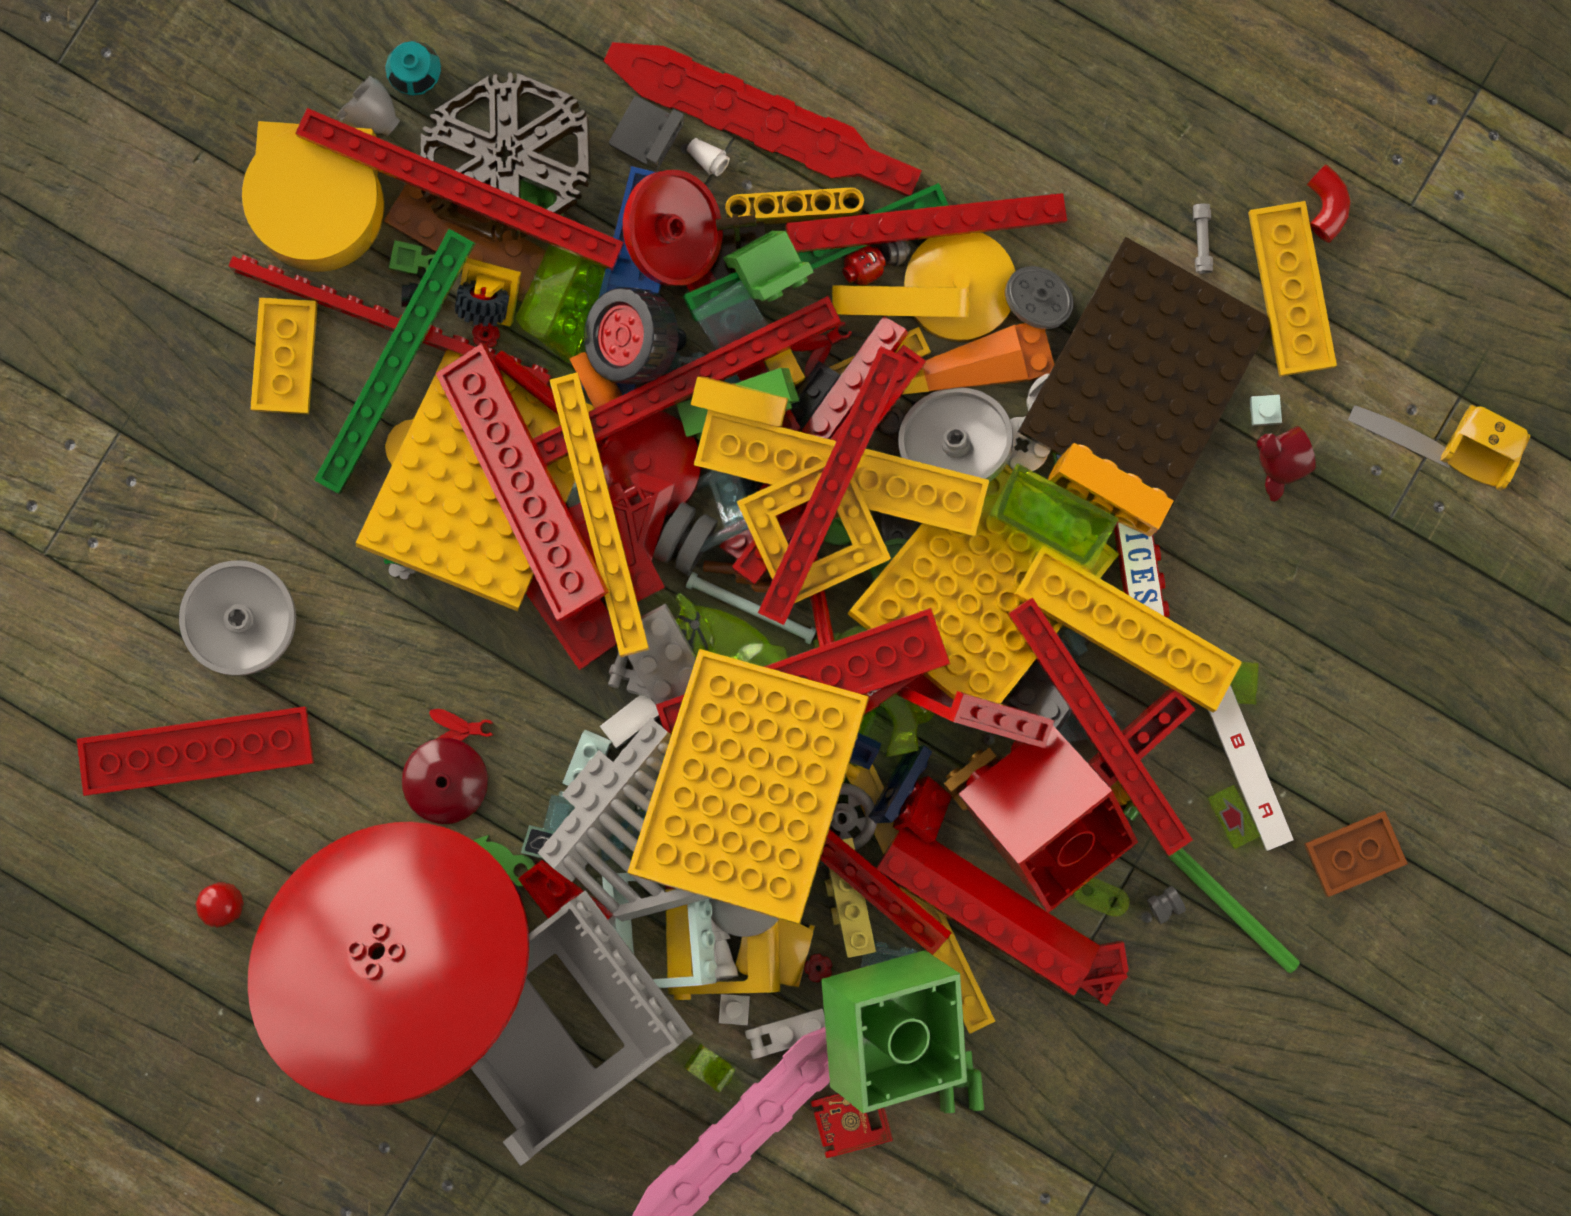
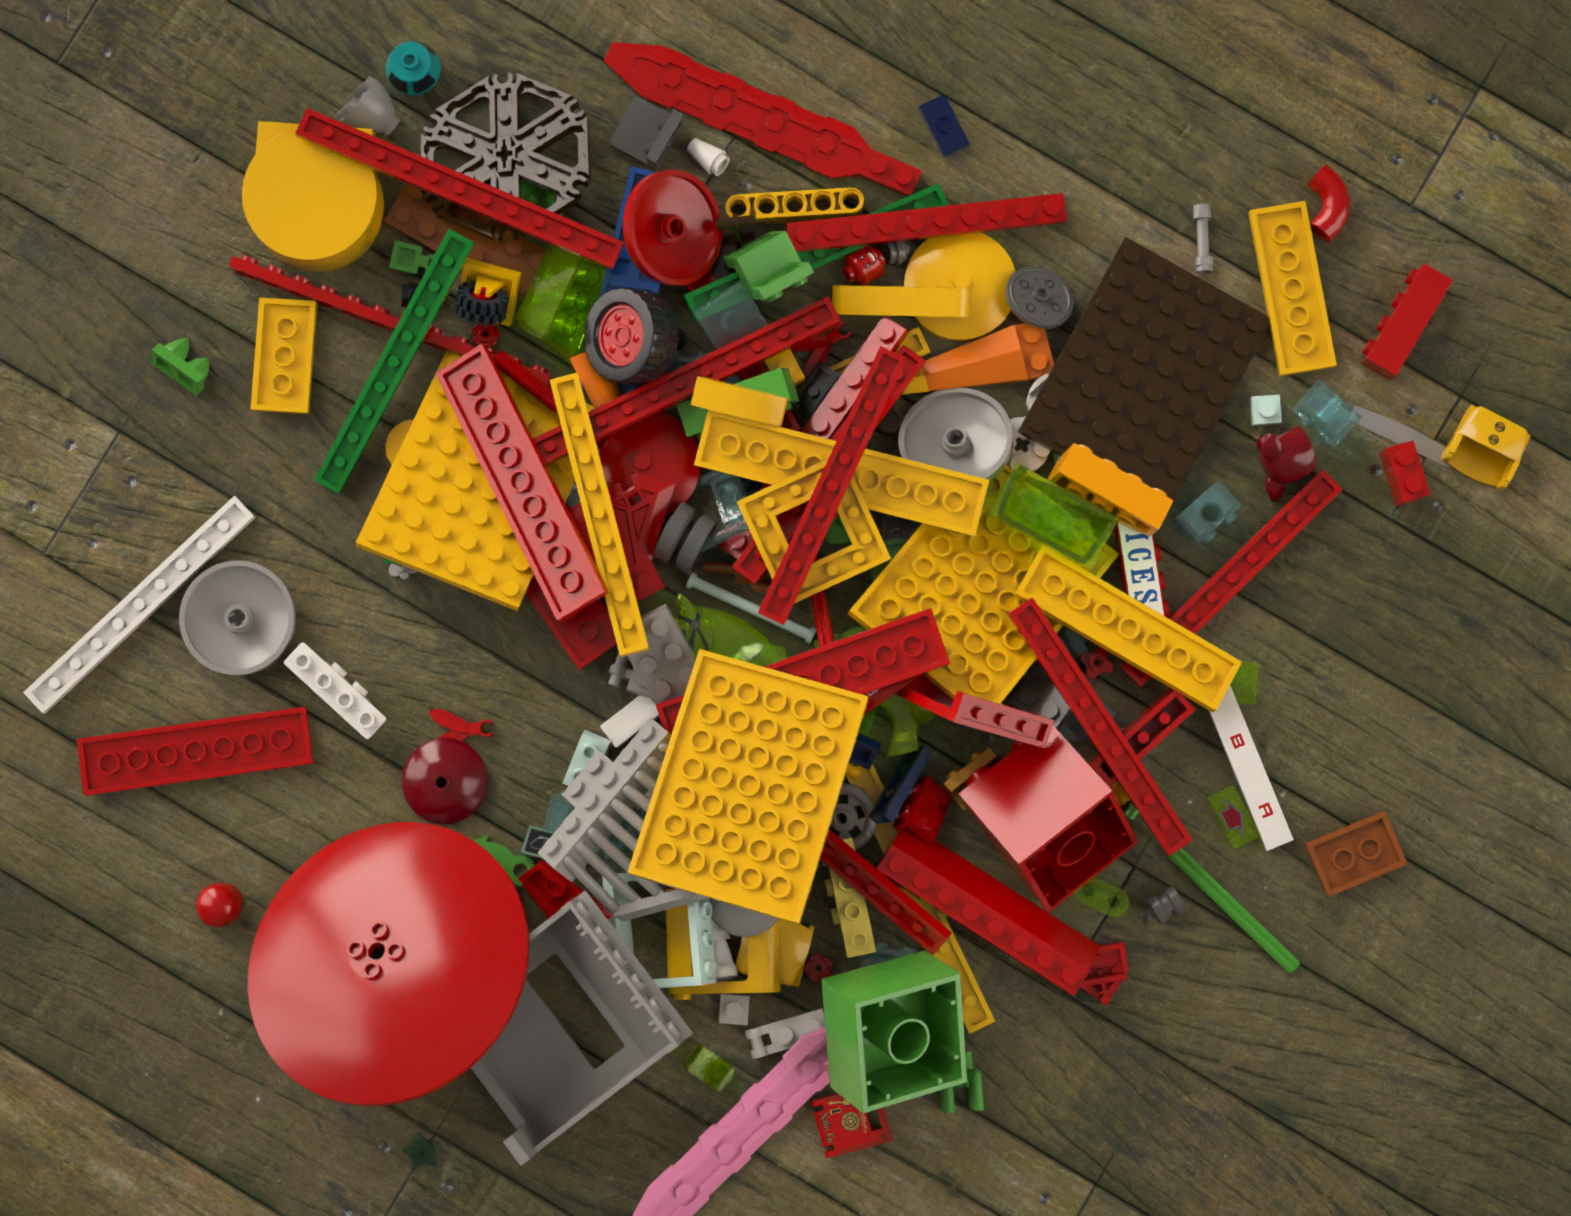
(139, 605): none -> white plate
(172, 362): none -> bright green tile
(332, 686): none -> white bracket
(417, 1158): none -> clear green plate
(943, 126): none -> clear blue plate
(1092, 669): none -> red plate
(1215, 498): none -> clear light blue brick
(1250, 559): none -> red plate
(1325, 413): none -> clear light blue brick
(1404, 473): none -> red brick
(1406, 322): none -> red brick

